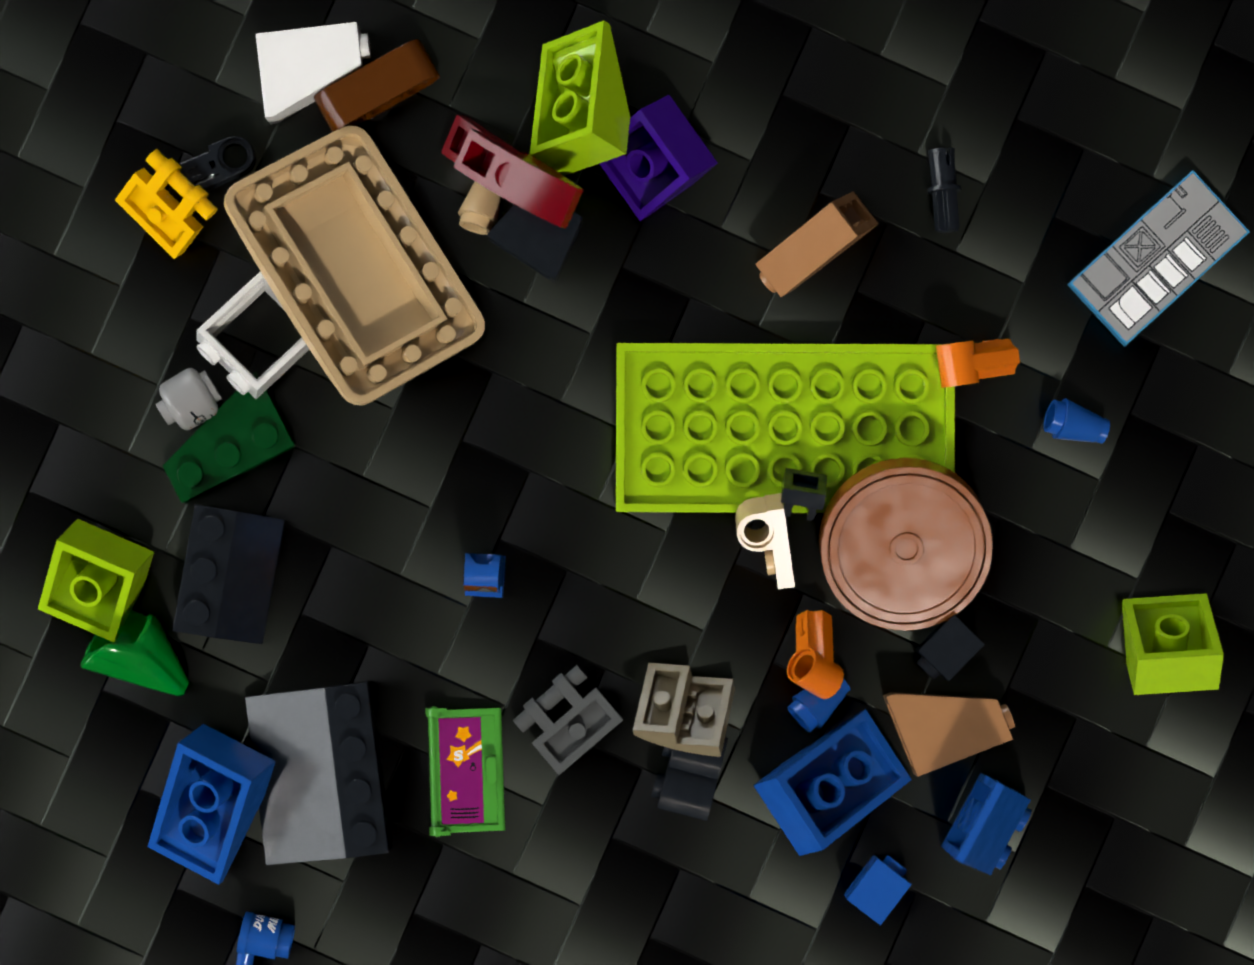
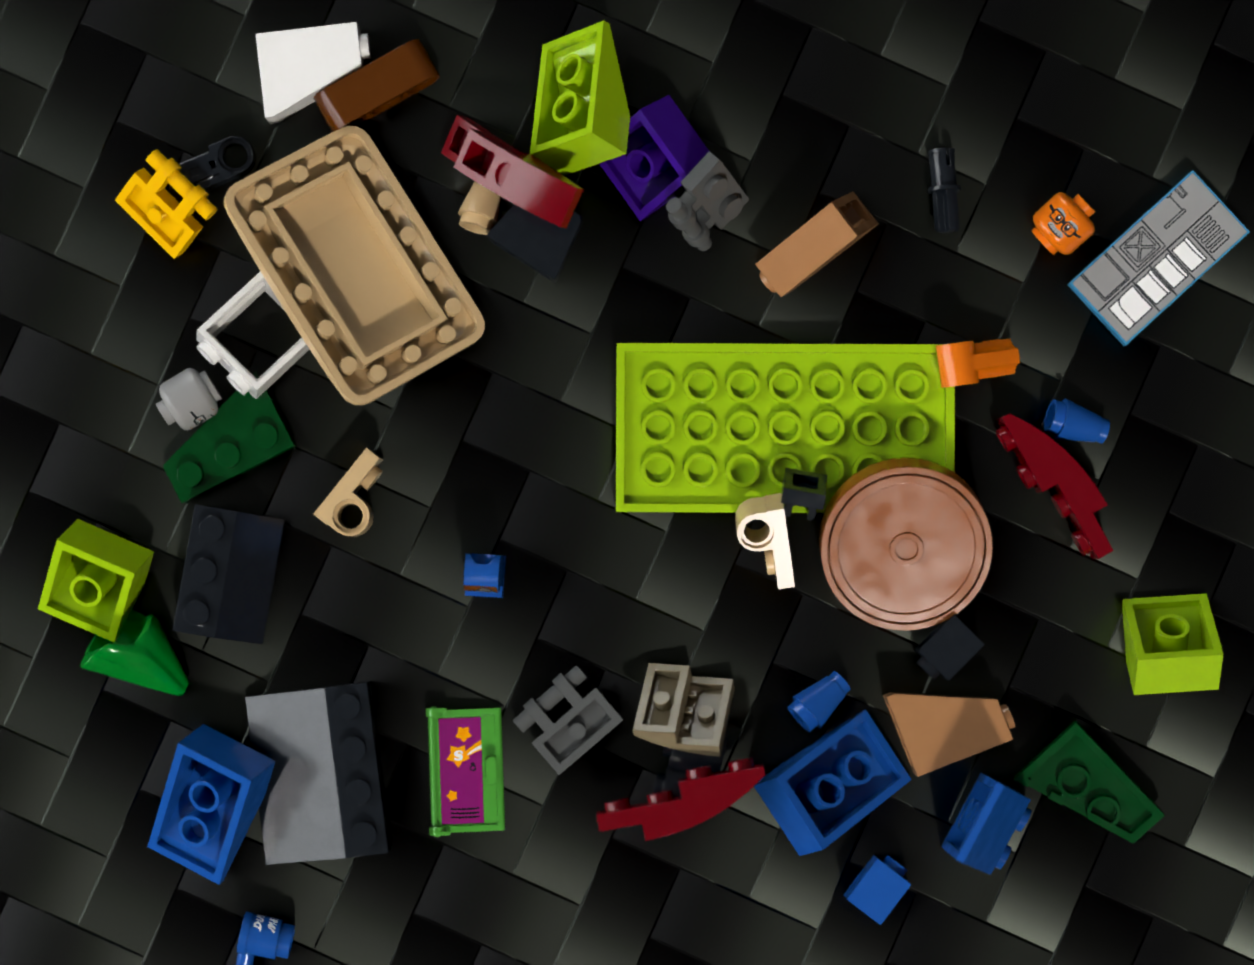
(361, 474): none -> tan plate
(701, 798): none -> dark red slope
(717, 196): none -> dark grey plate
(813, 661): orange piece -> none
(1049, 465): none -> dark red slope
(1063, 223): none -> orange head
(1088, 780): none -> dark green wing

